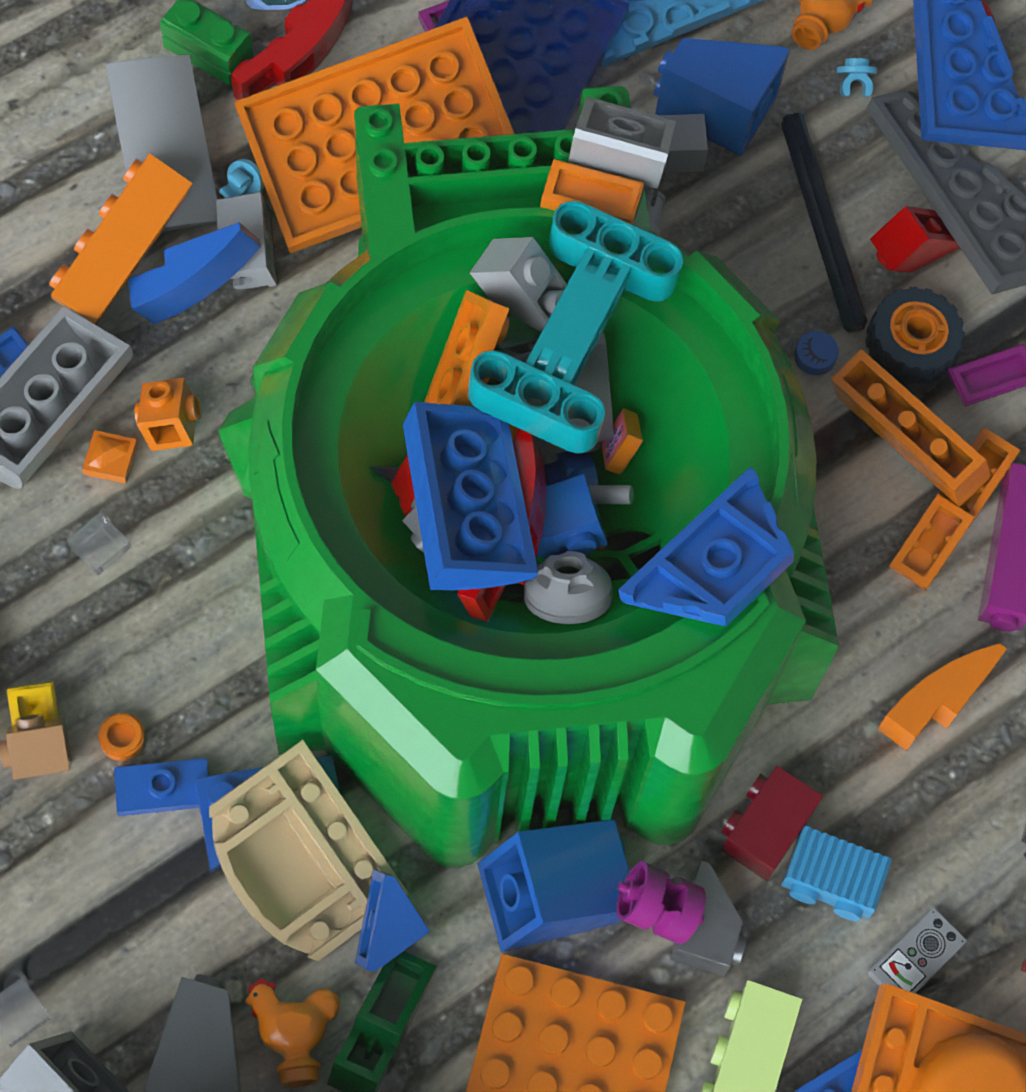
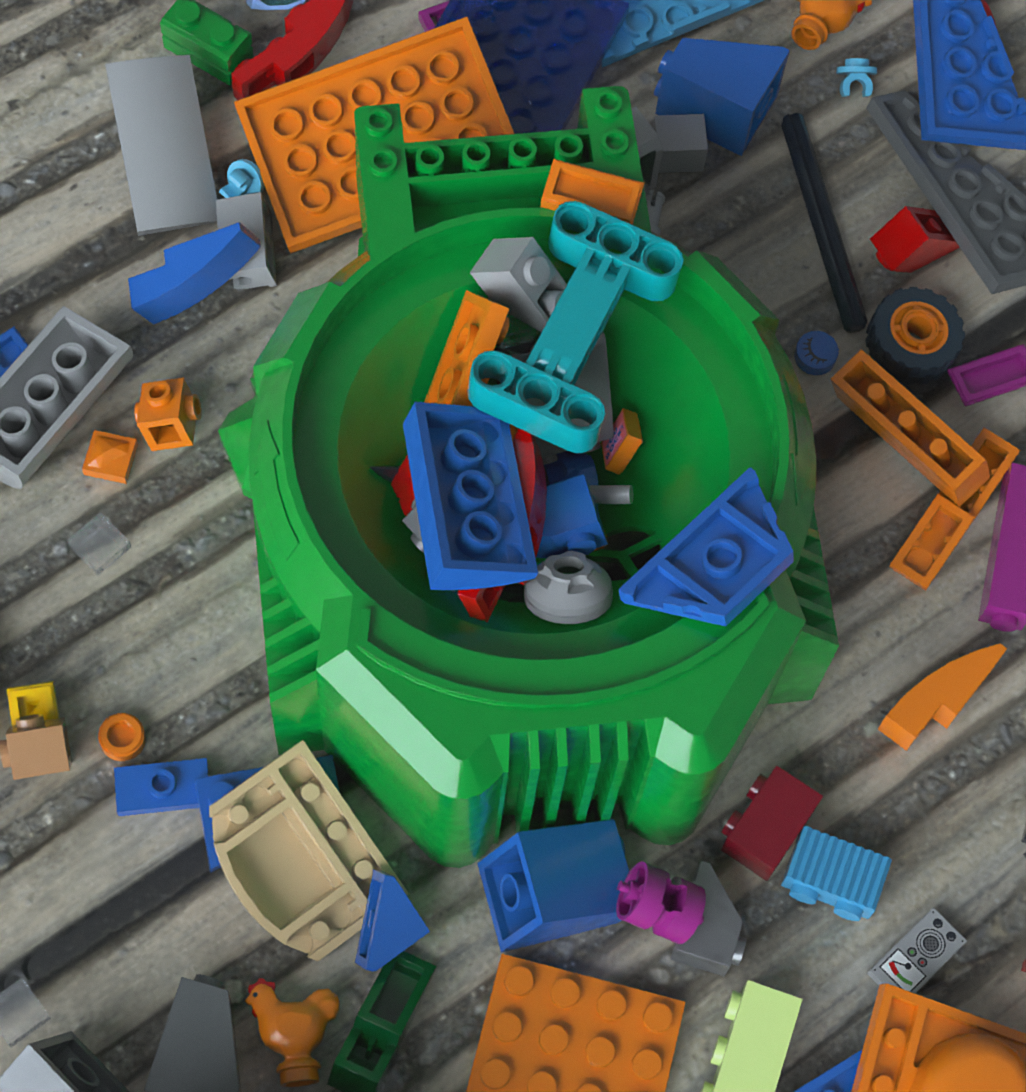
(121, 239): orange brick -> none
(622, 141): light grey slope -> none

